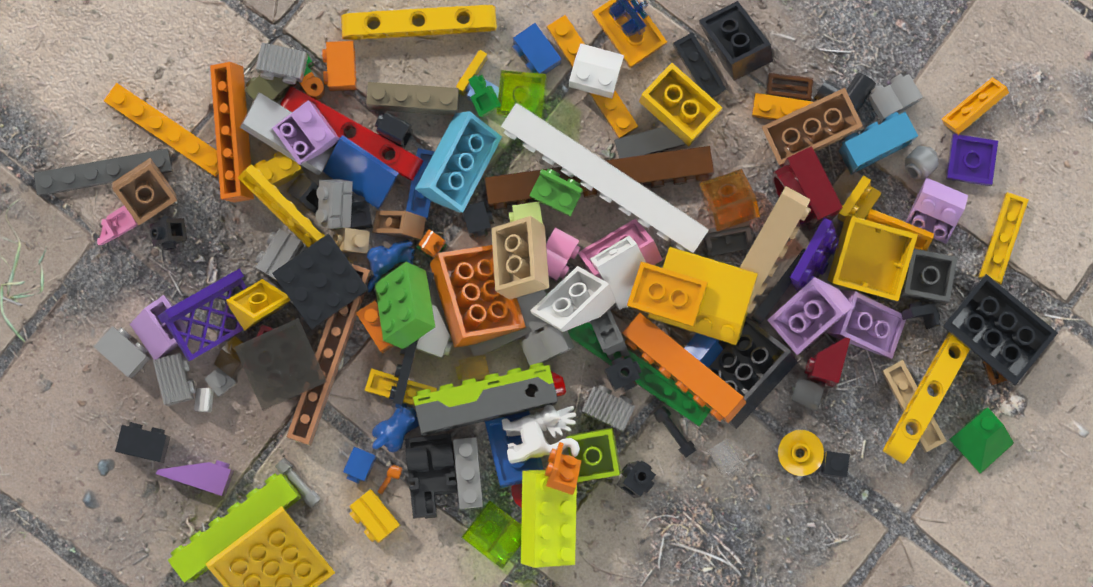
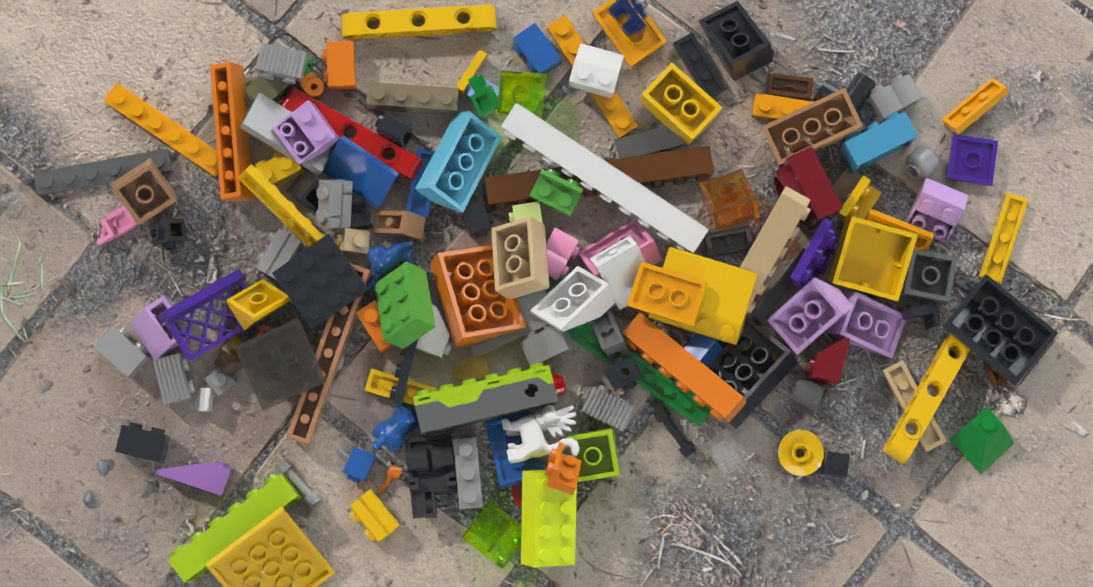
(431, 244): orange leg -> none
(636, 478): black brick -> none

